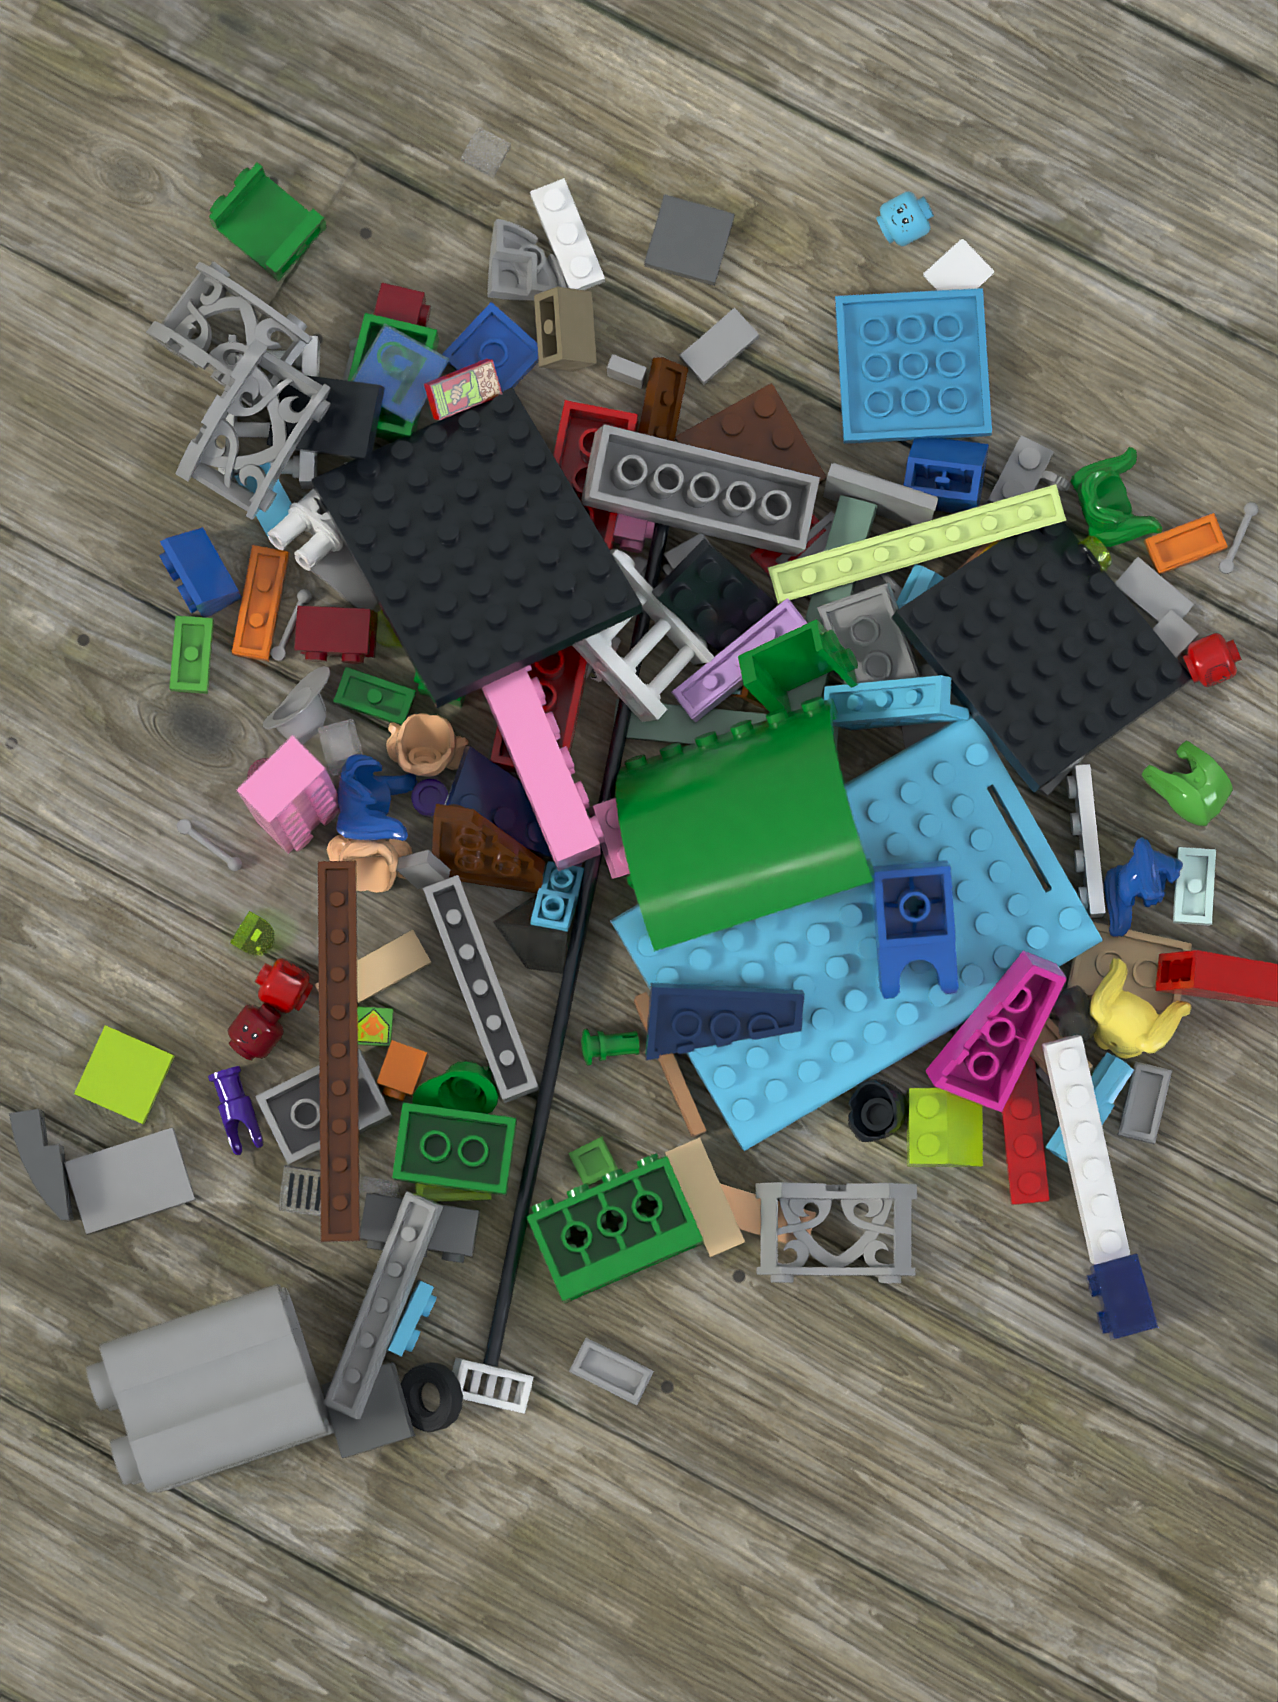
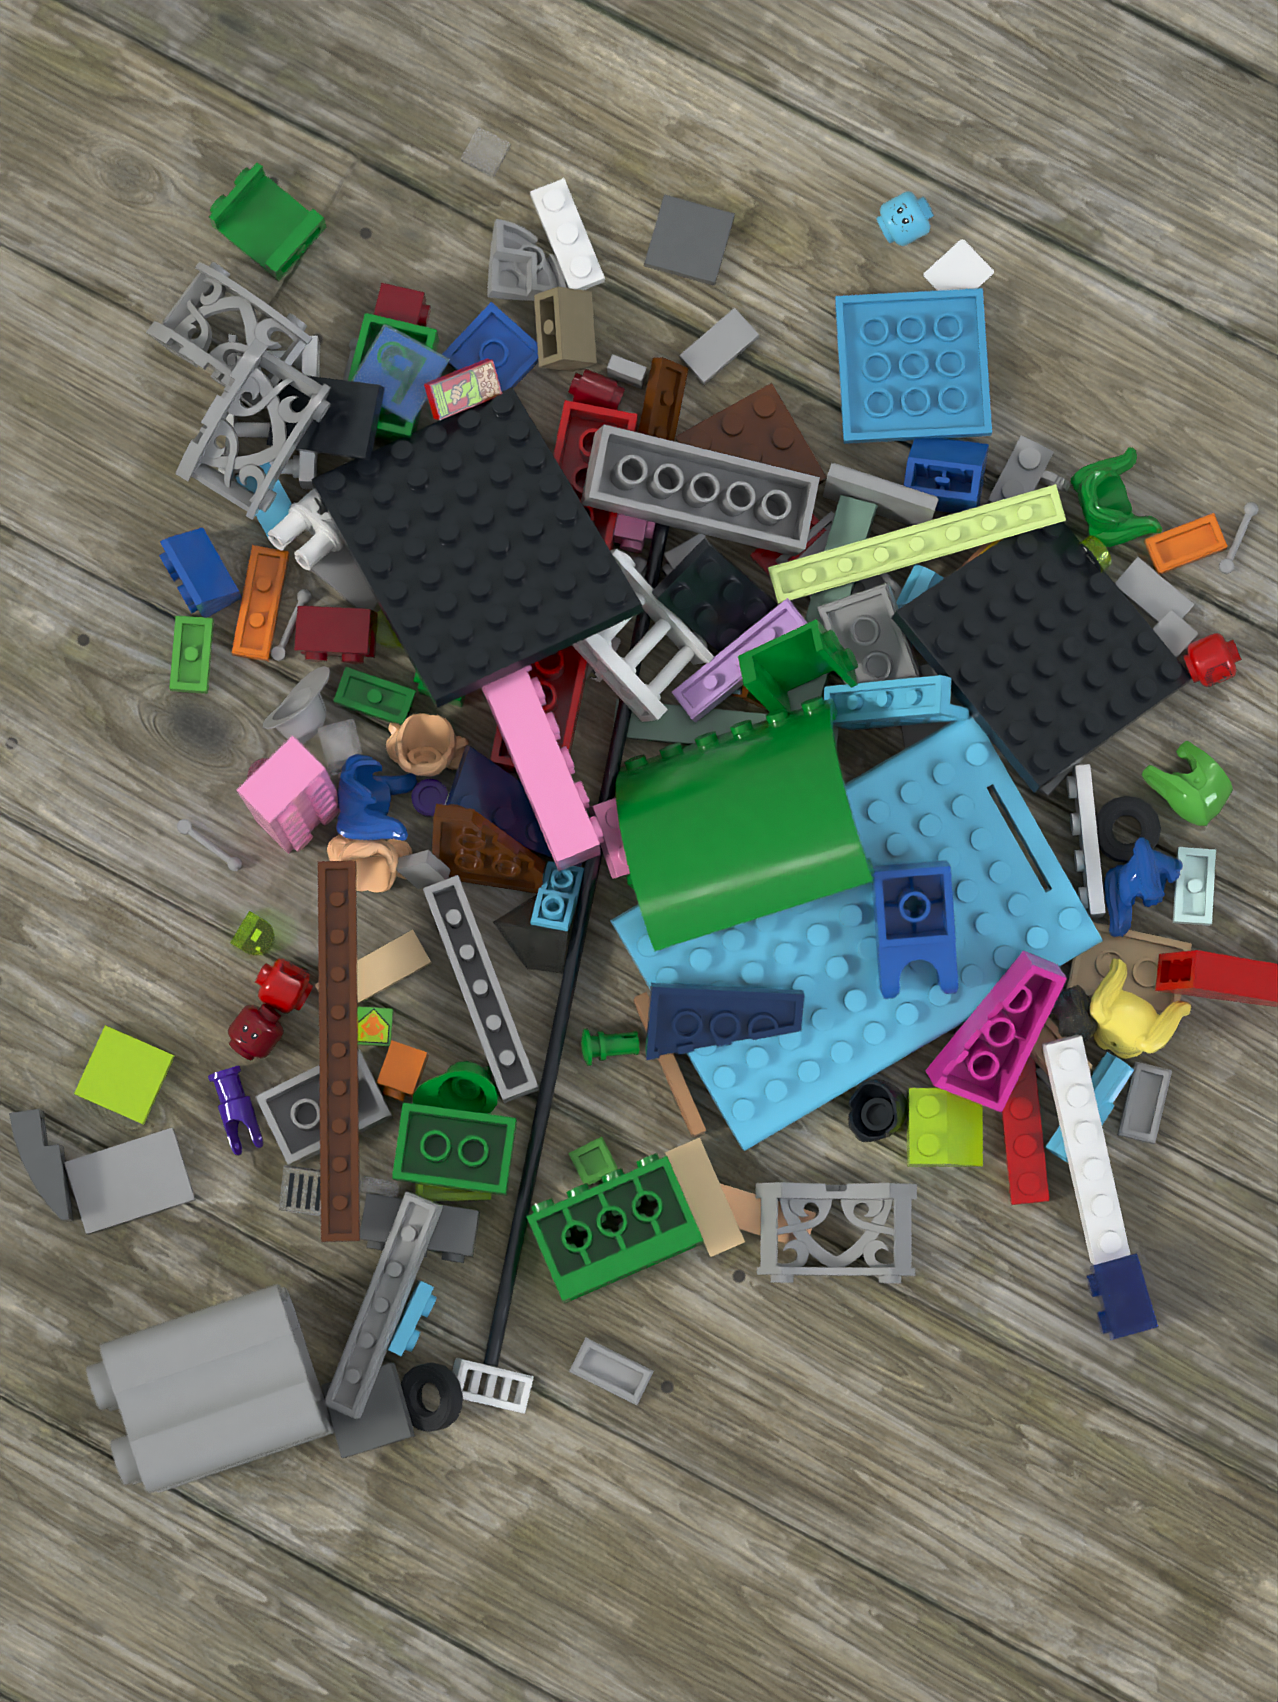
(596, 390): none -> dark red brick
(1131, 807): none -> black tyre

